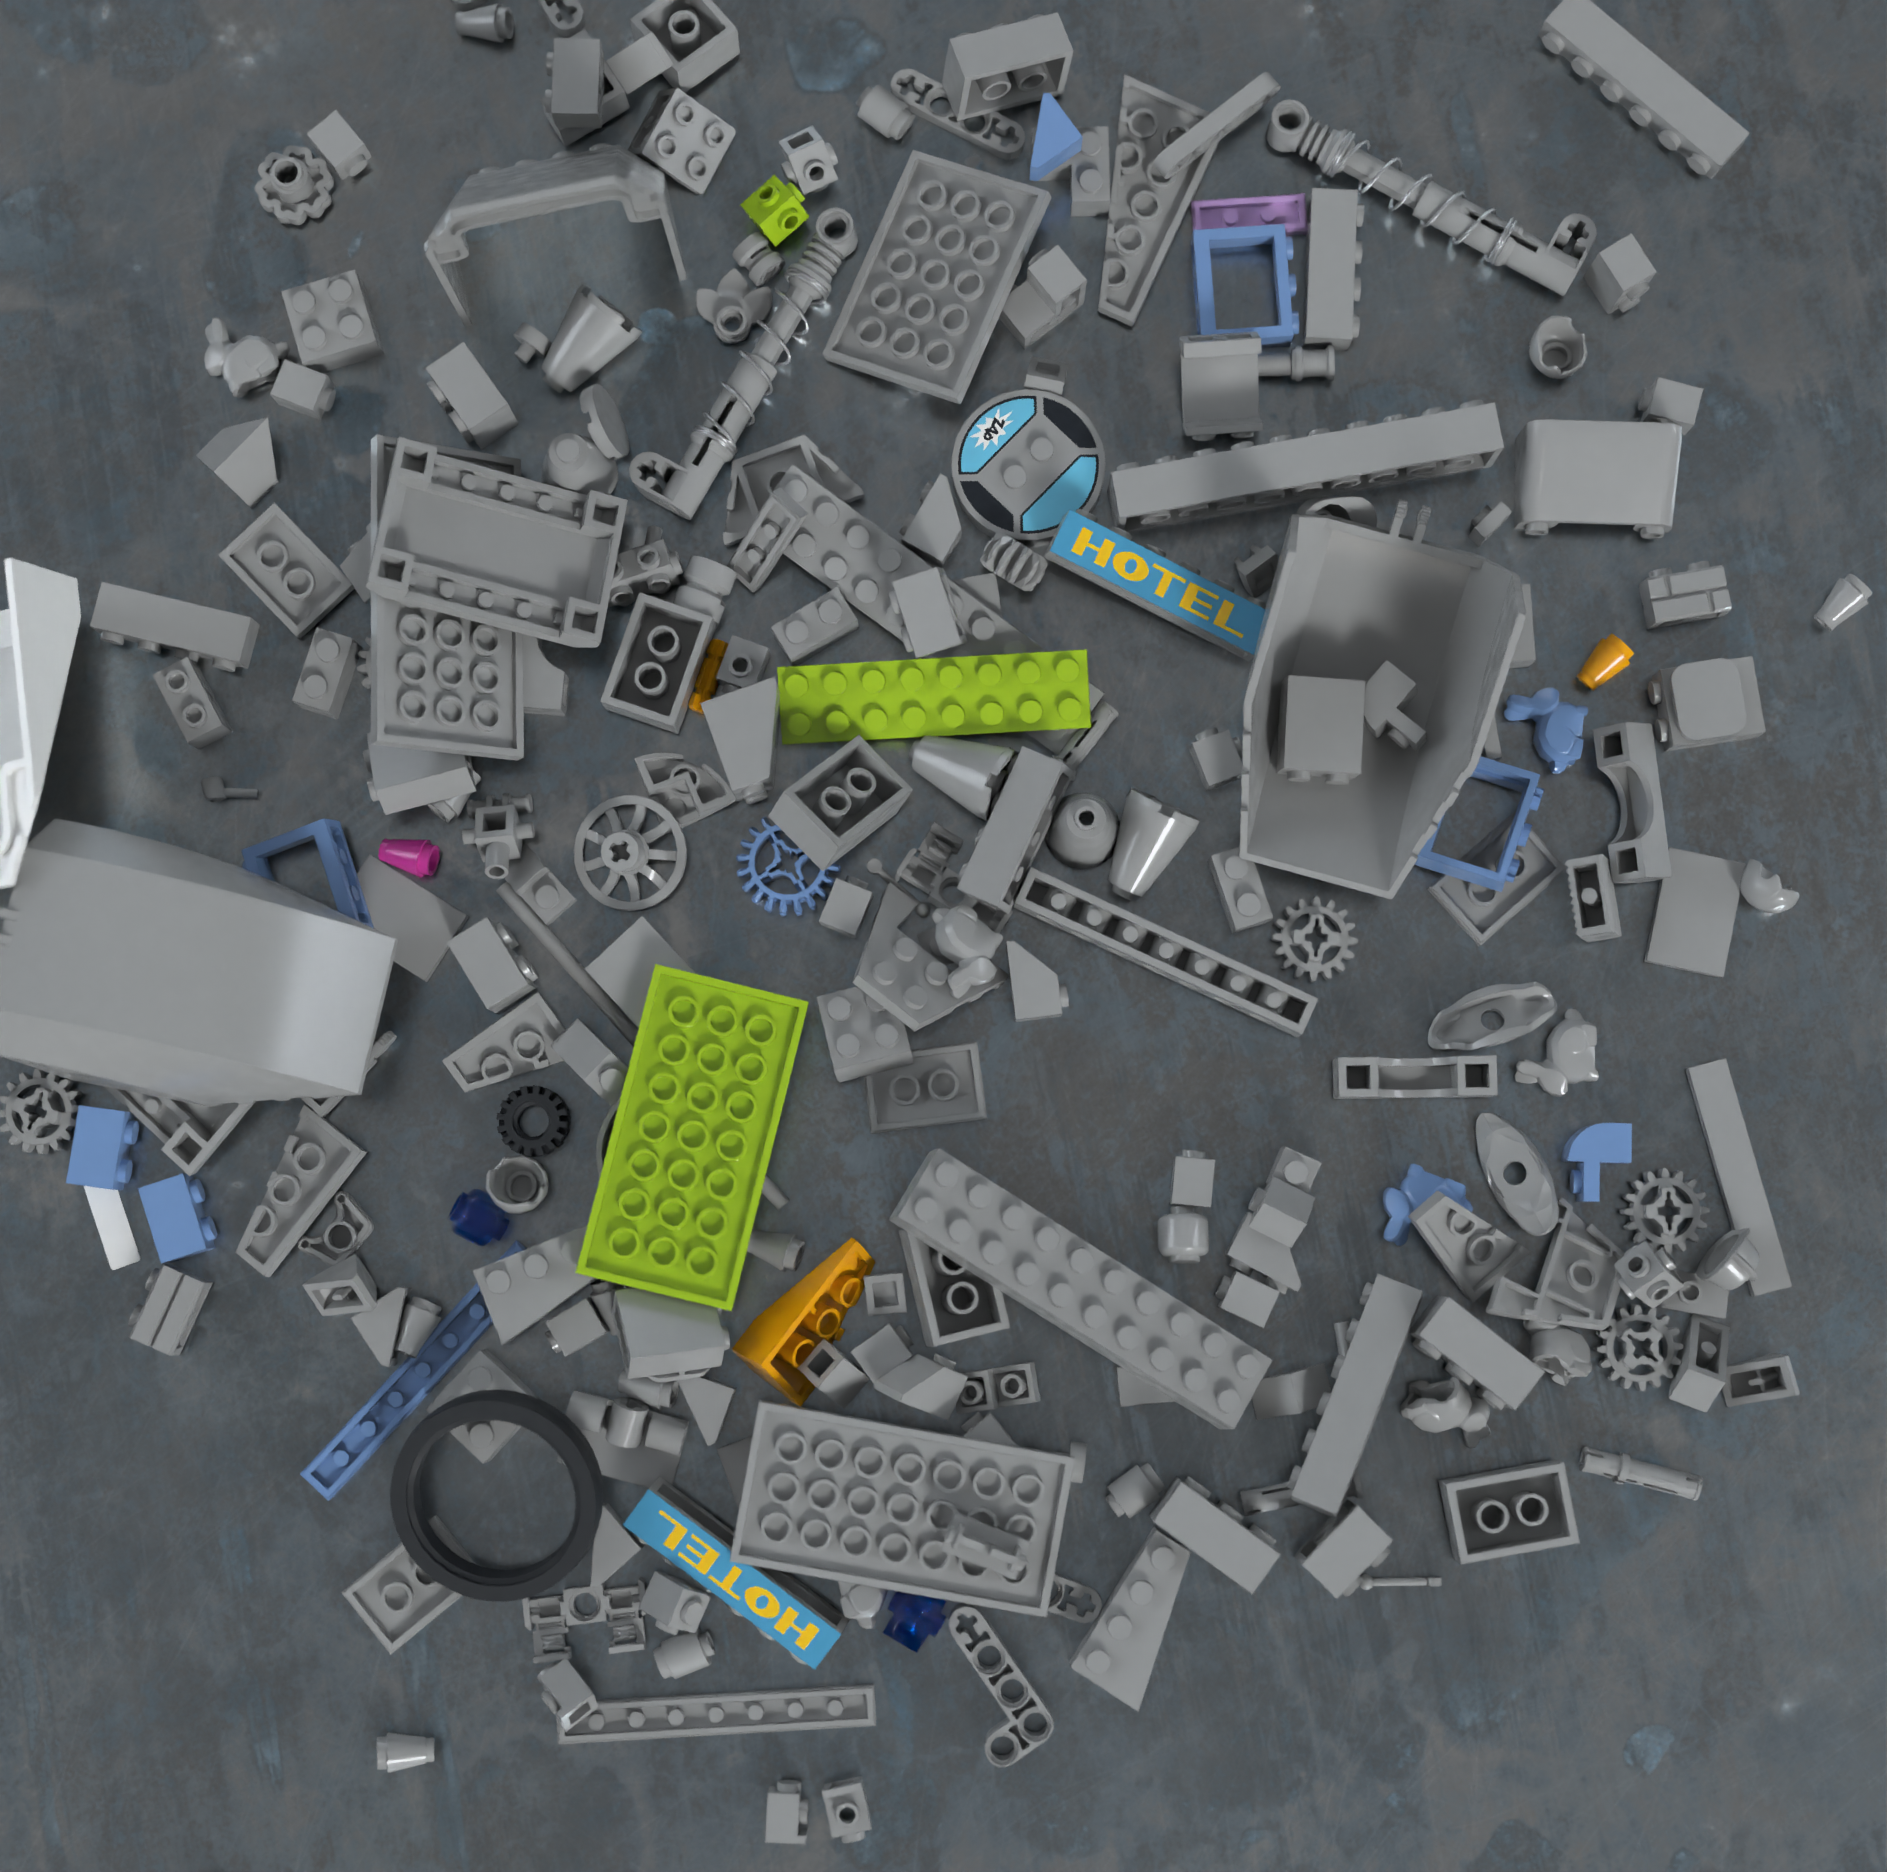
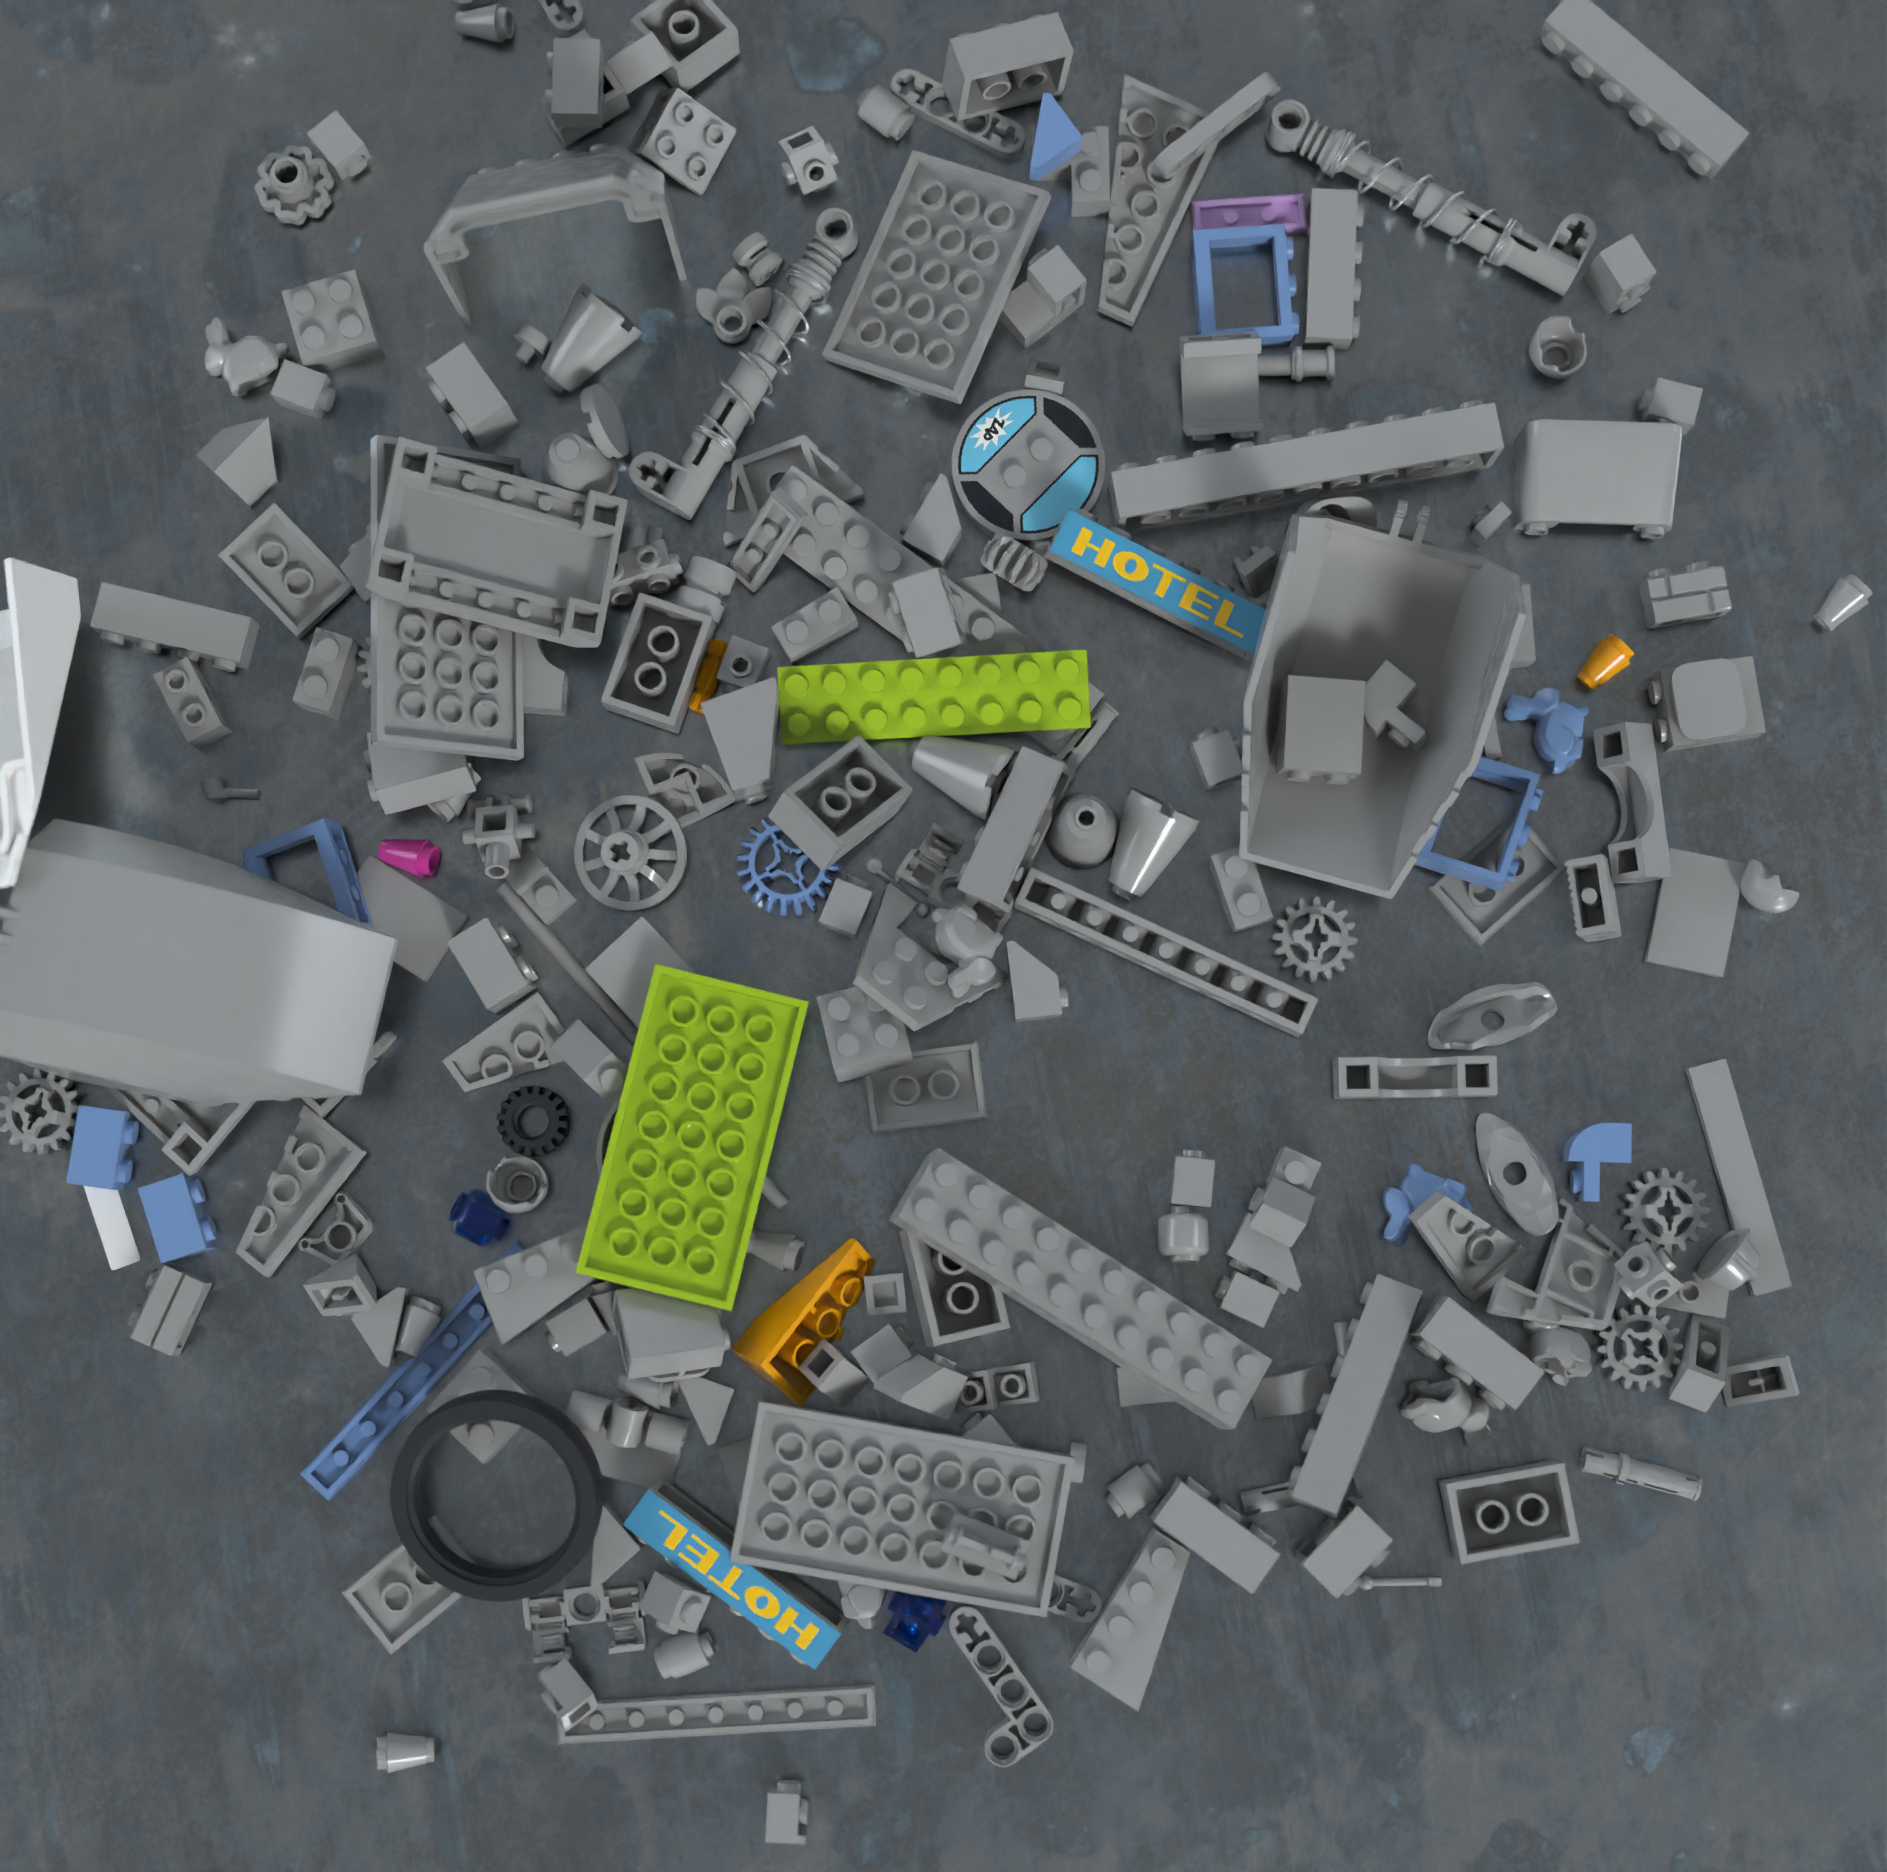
(776, 209): lime brick -> none
(847, 1794): light grey brick -> none
(1568, 1057): light grey animal -> none

